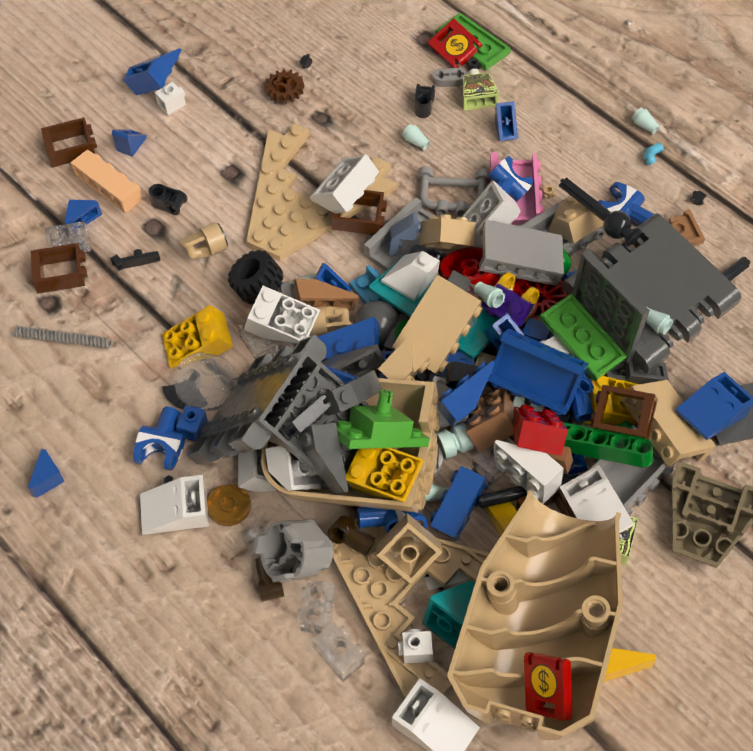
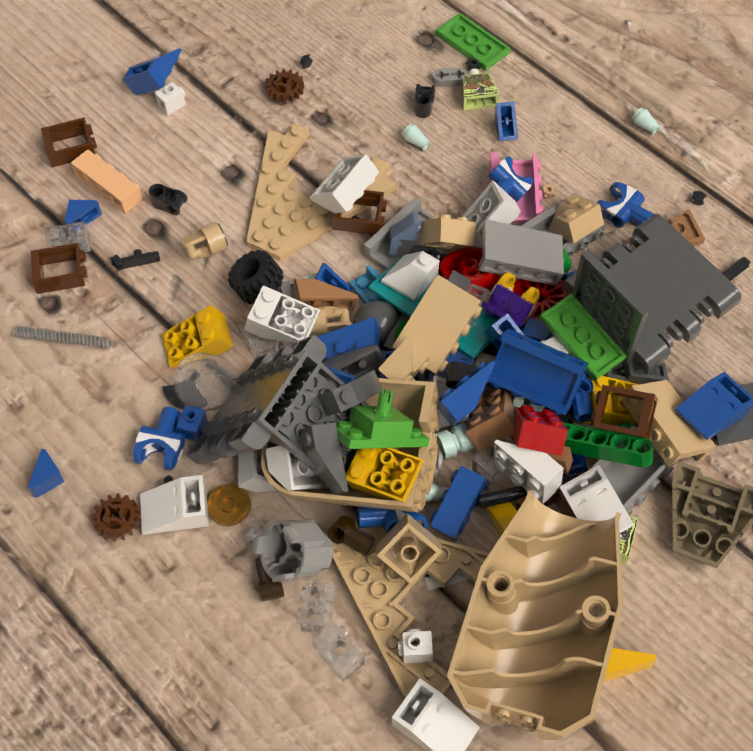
(111, 525): none -> reddish brown gear
(128, 140): blue slope -> none
(305, 418): piece -> none
(425, 174): light grey bar -> none
(447, 612): teal slope -> none
(456, 45): red container -> none
(490, 295): light aqua cone -> none
(548, 684): red container -> none
(616, 223): black piece -> none
(650, 152): medium azure arm -> none
(659, 321): light aqua cone -> none

